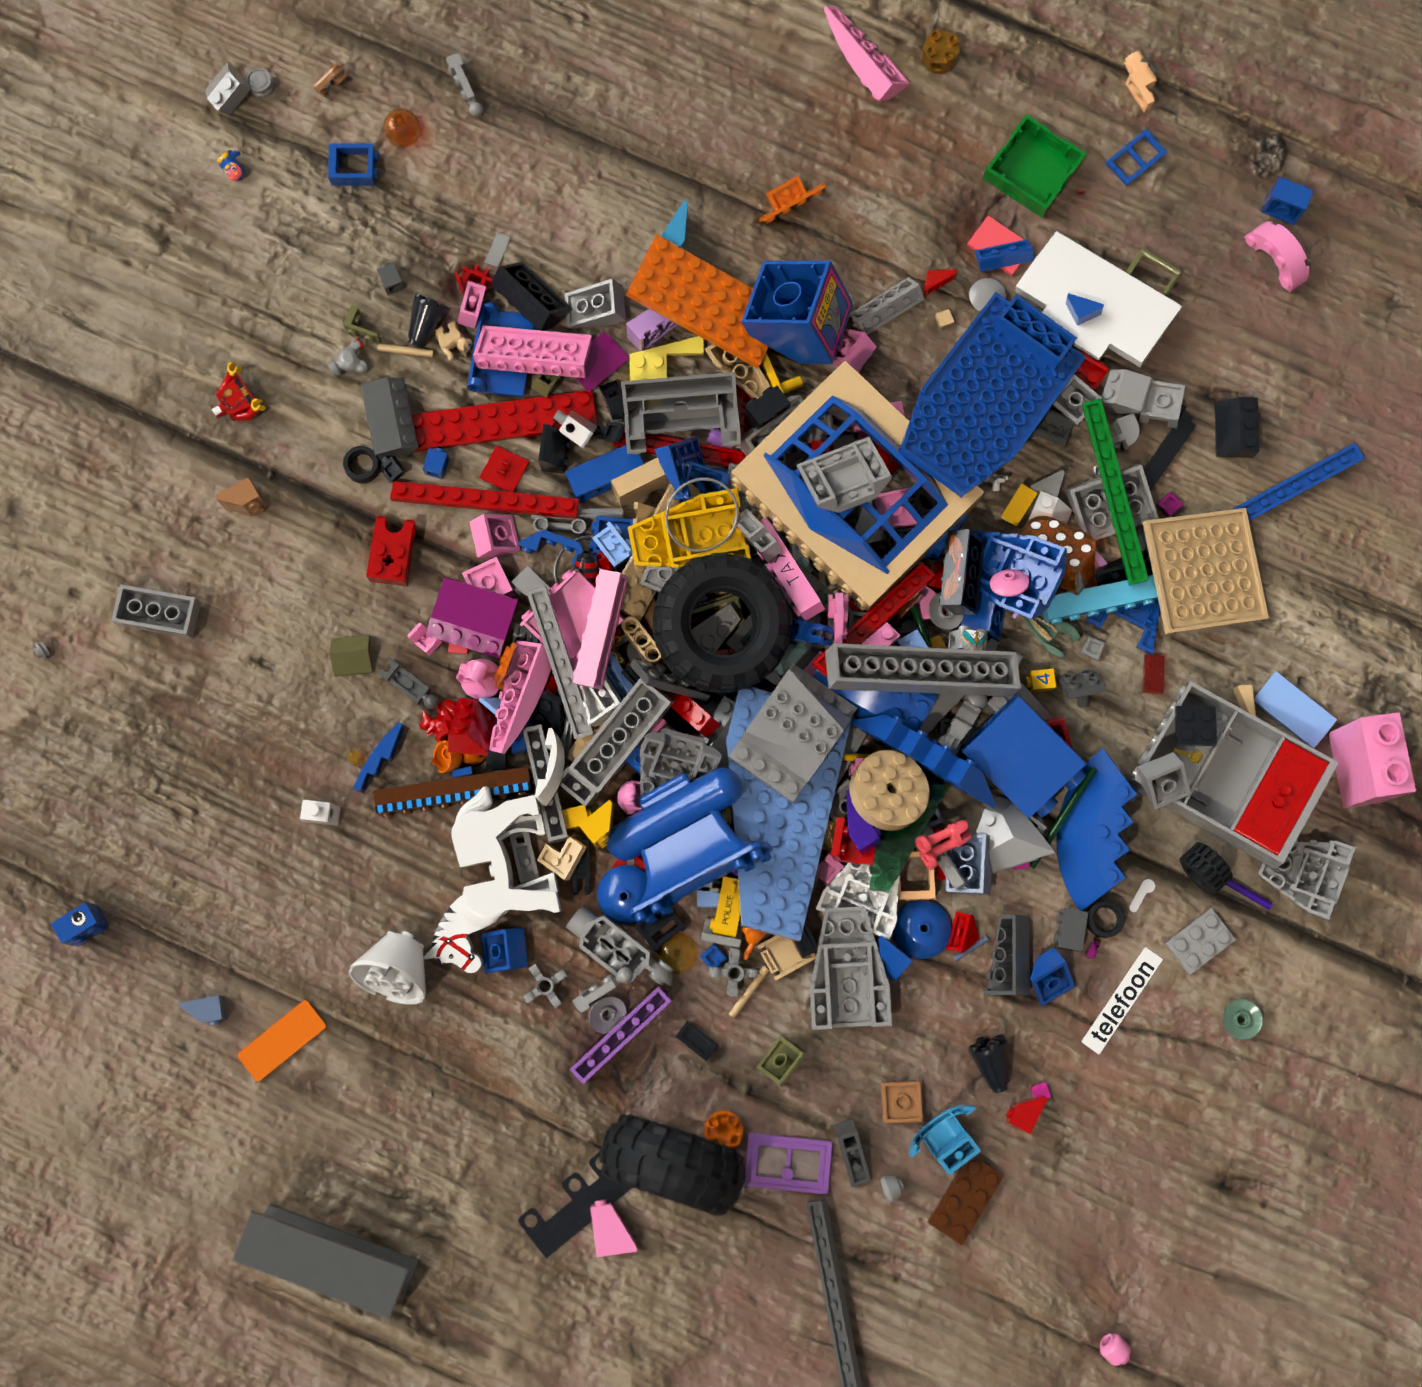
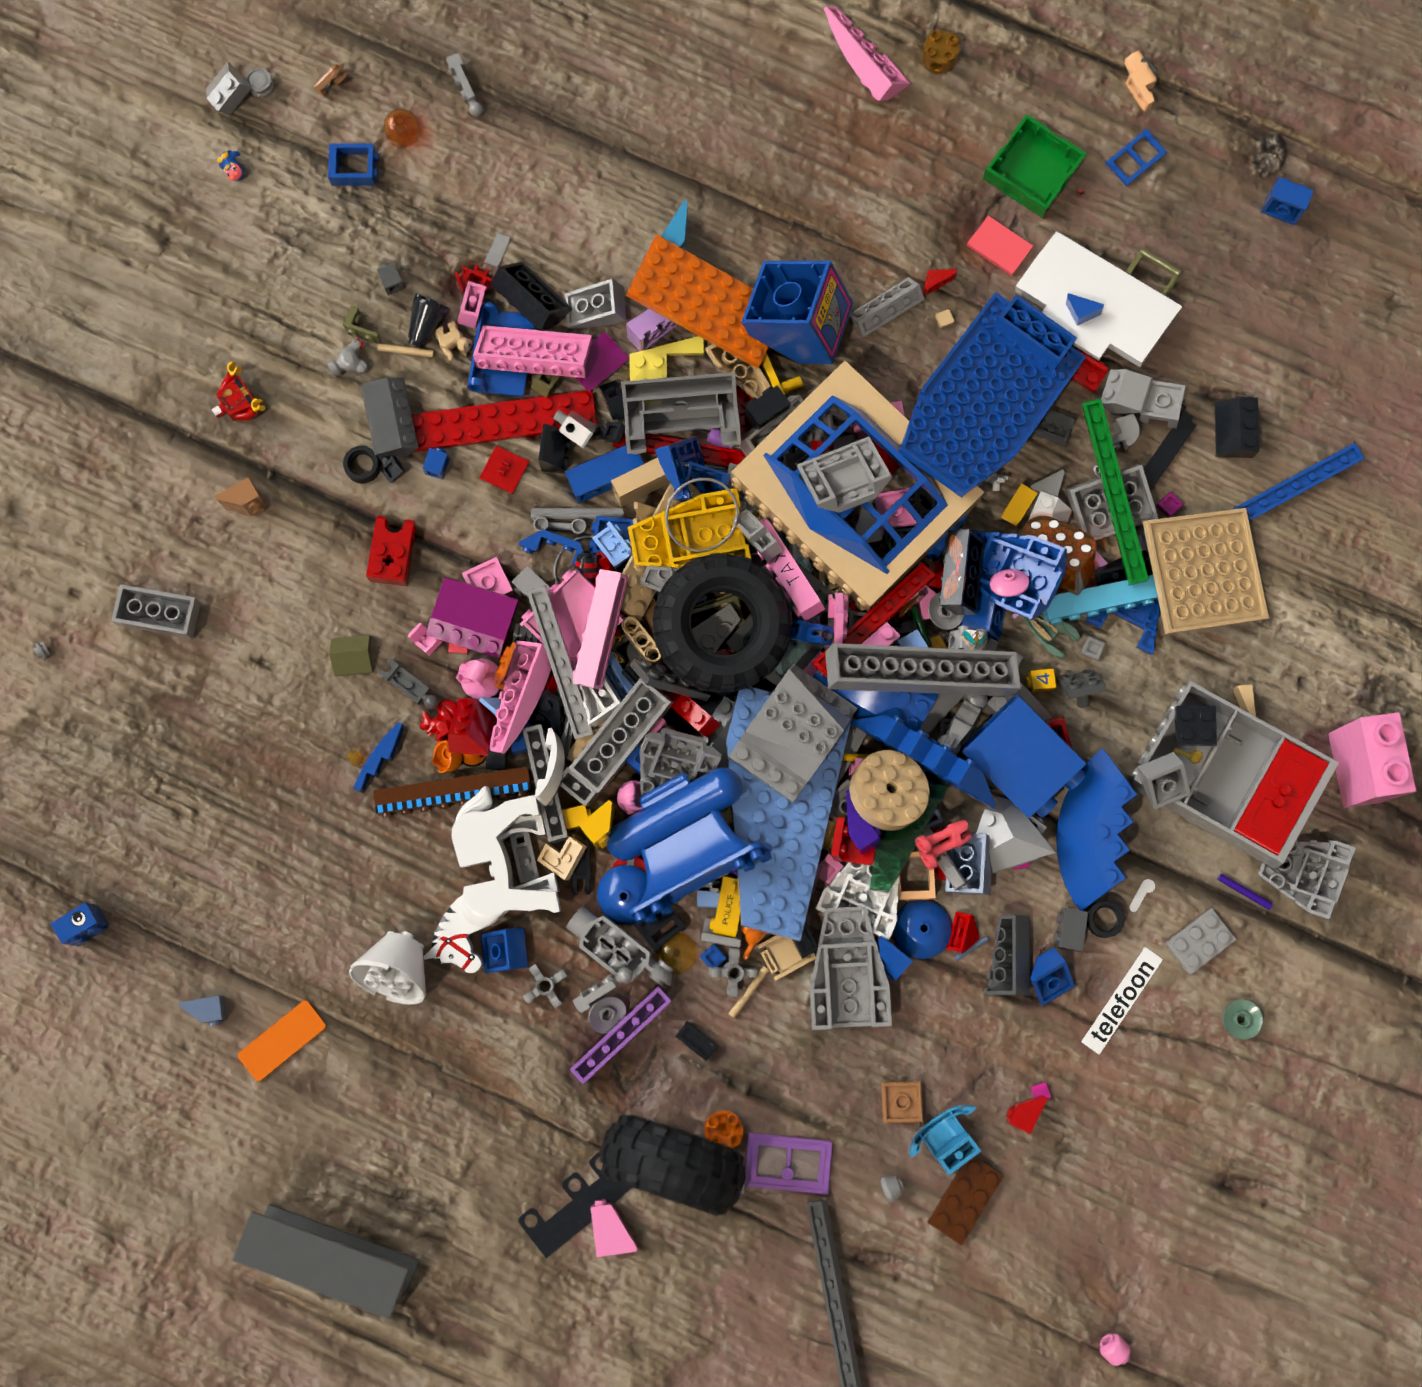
(319, 812): white torso -> none
(463, 772): blue tile -> none
(484, 500): red plate -> none
(494, 535): bright pink slope -> none
(781, 1061): olive slope -> none
(787, 195): orange bracket -> none
(852, 1152): dark grey slope -> none
(854, 349): bright pink slope -> none
(983, 290): light grey dish -> none
(992, 1061): black cone -> none
(1004, 255): blue slope -> none
(1067, 810): dark green bar -> none
(1072, 397): light grey slope -> none
(1092, 949): magenta tile -> none
(1153, 674): clear red plate -> none
(1206, 868): black tyre -> none
(1284, 250): bright pink brick -> none
(1294, 710): light blue tile -> none

